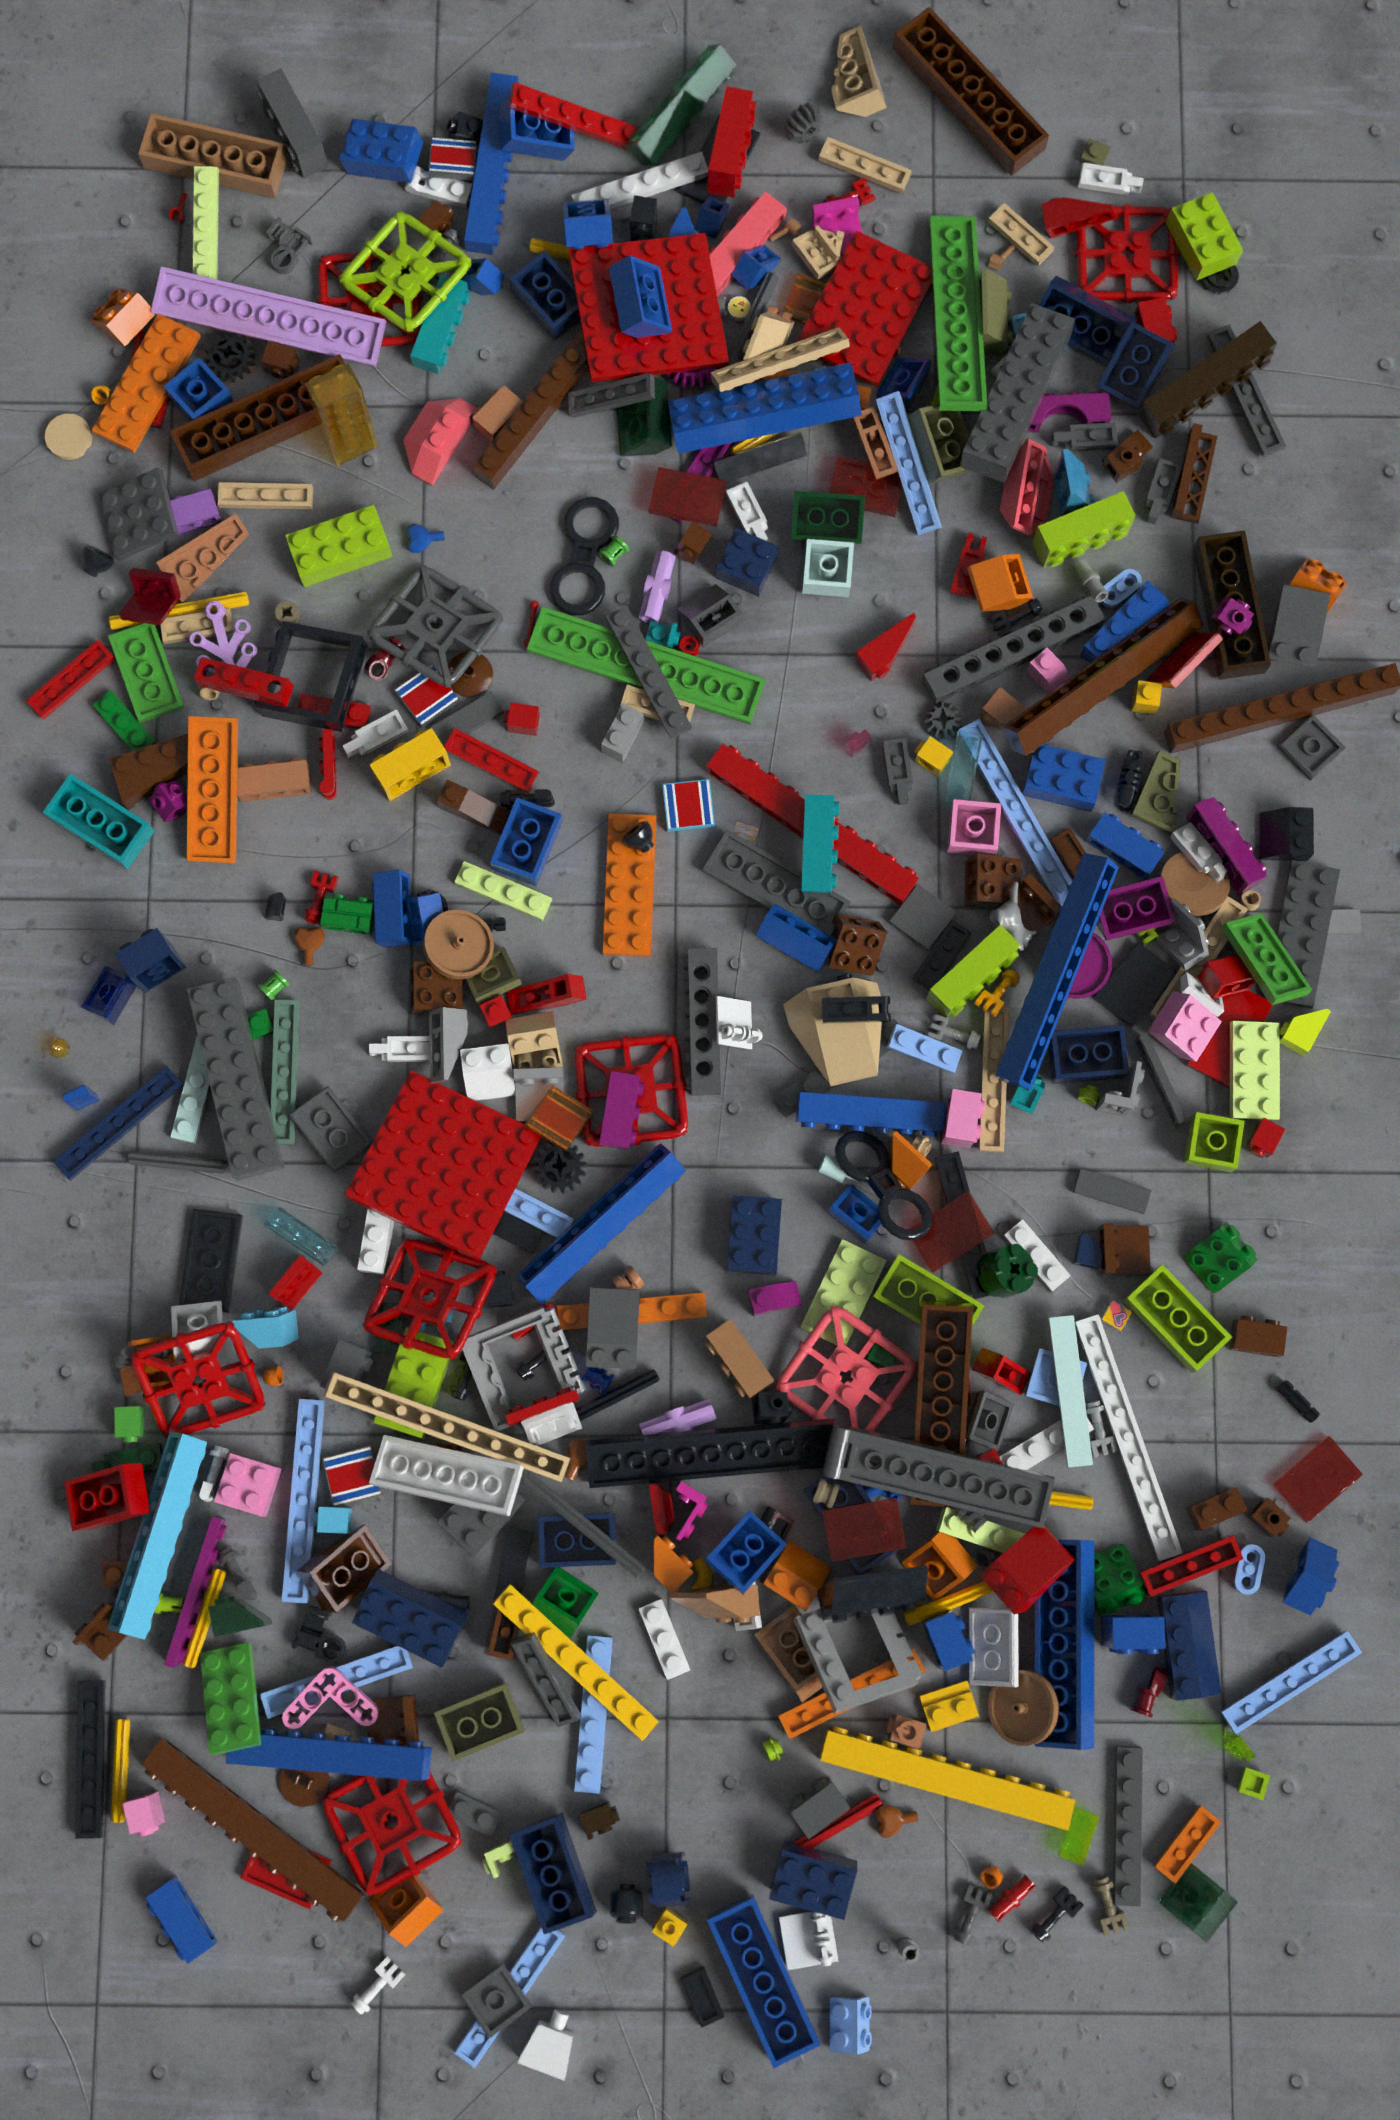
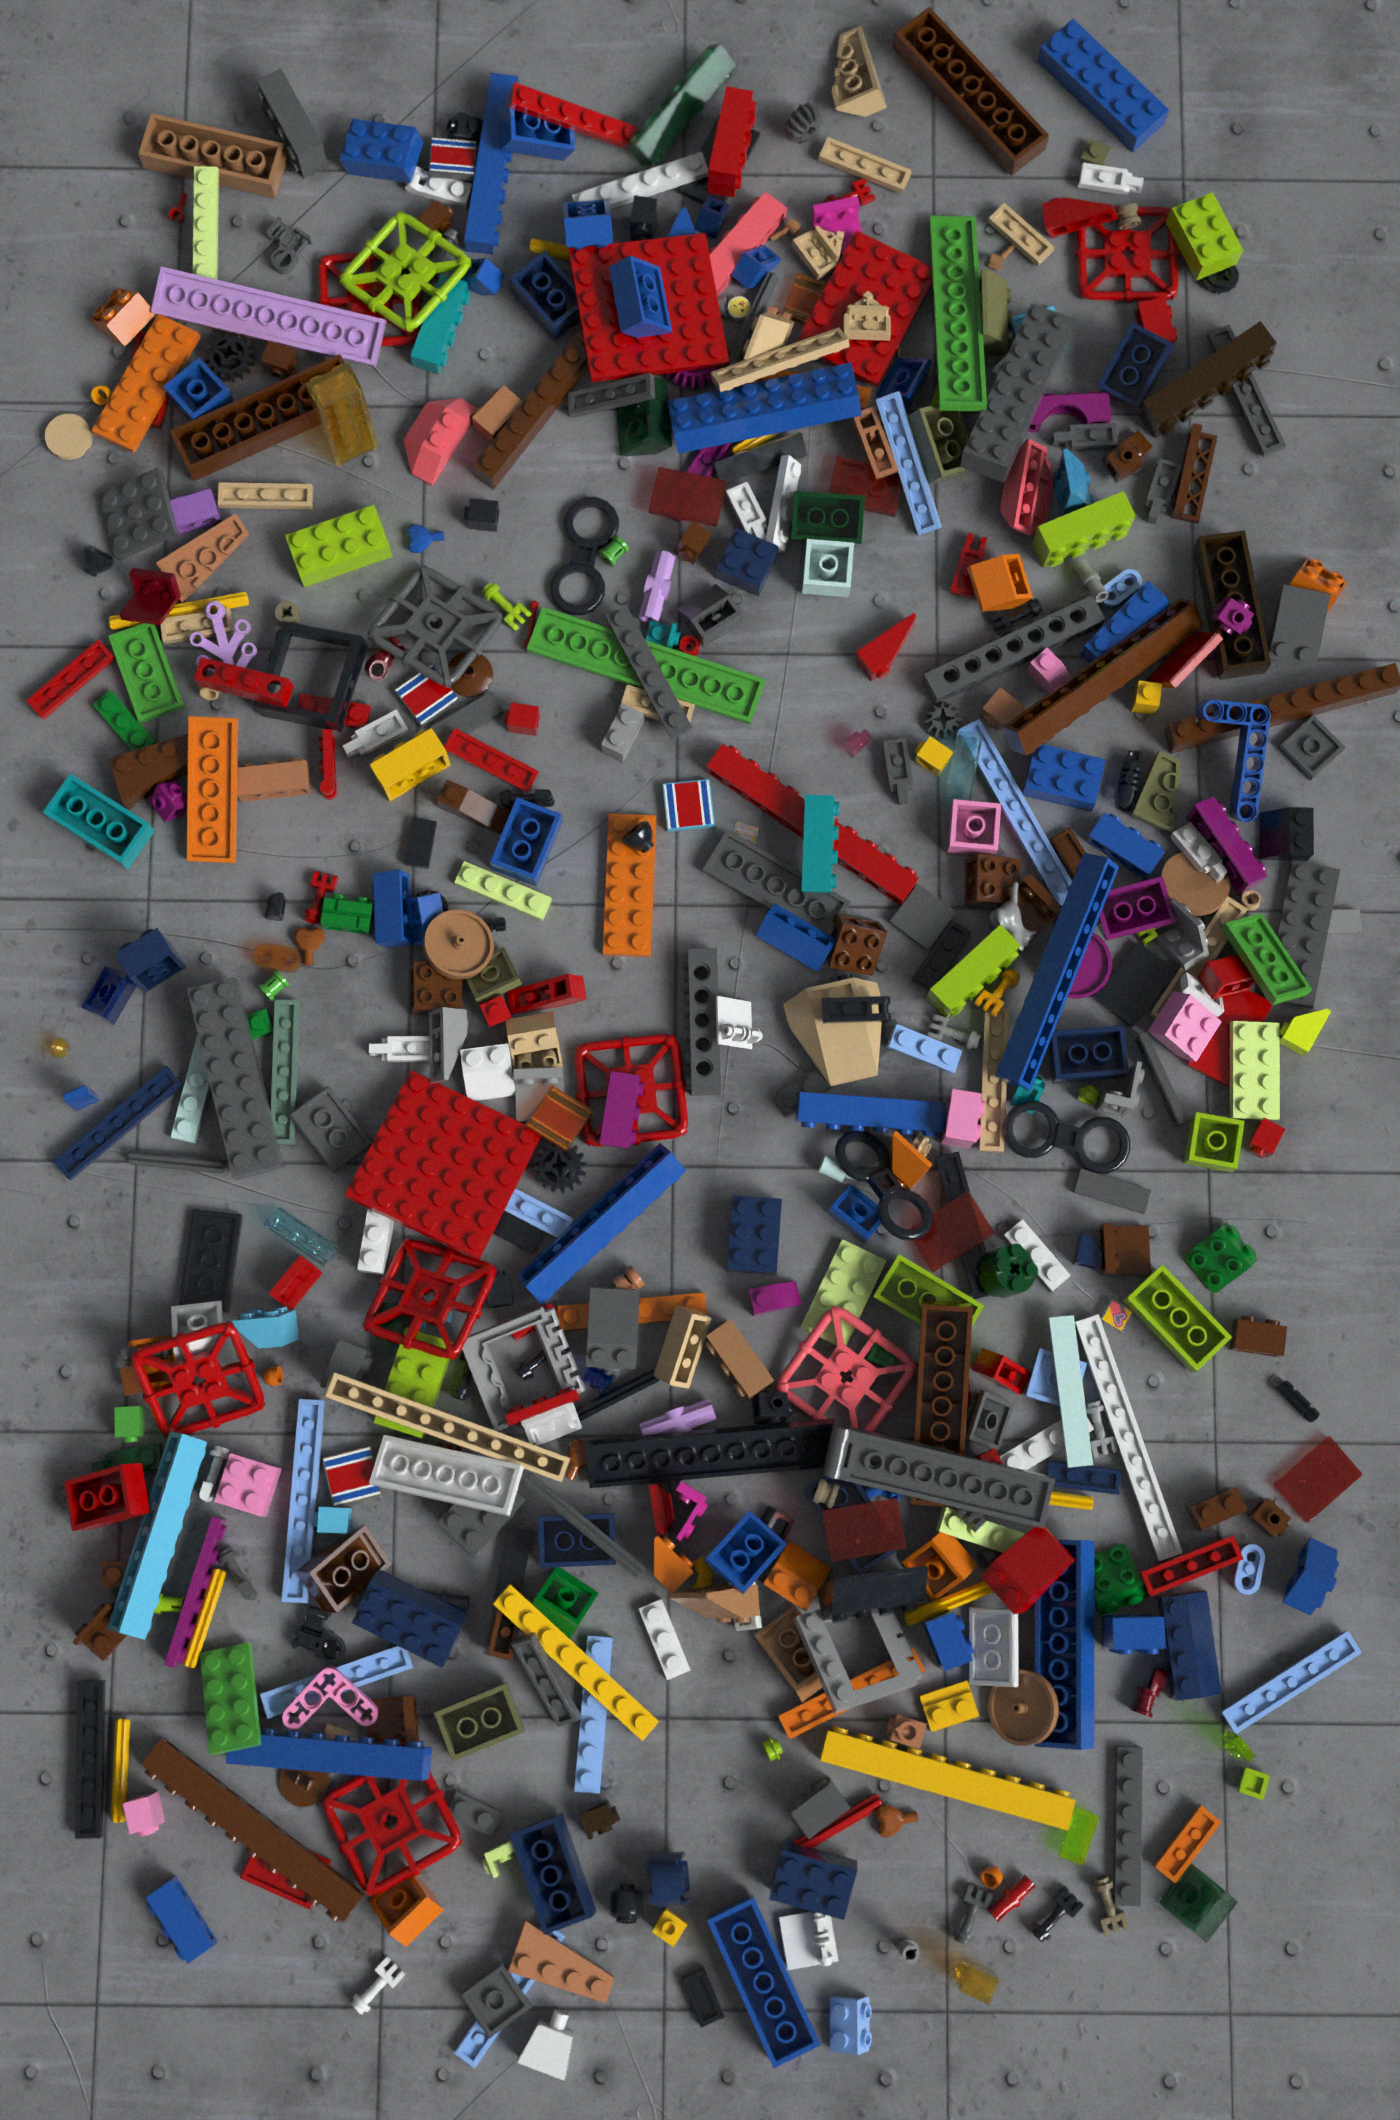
(235, 1616): clear green slope -> none
(278, 958): none -> clear orange plate
(421, 843): none -> black tile
(482, 515): none -> black brick
(491, 592): none -> lime hinge
(556, 1964): none -> nougat wing
(682, 1346): none -> tan brick
(783, 501): none -> white plate
(867, 320): none -> tan slope
(976, 1980): none -> clear yellow brick
(1066, 1137): none -> black bar
(1084, 1477): none -> dark blue tile
(1097, 324): dark blue slope -> none
(1102, 85): none -> blue brick
(1128, 216): none -> dark tan wheel
(1245, 750): none -> blue beam

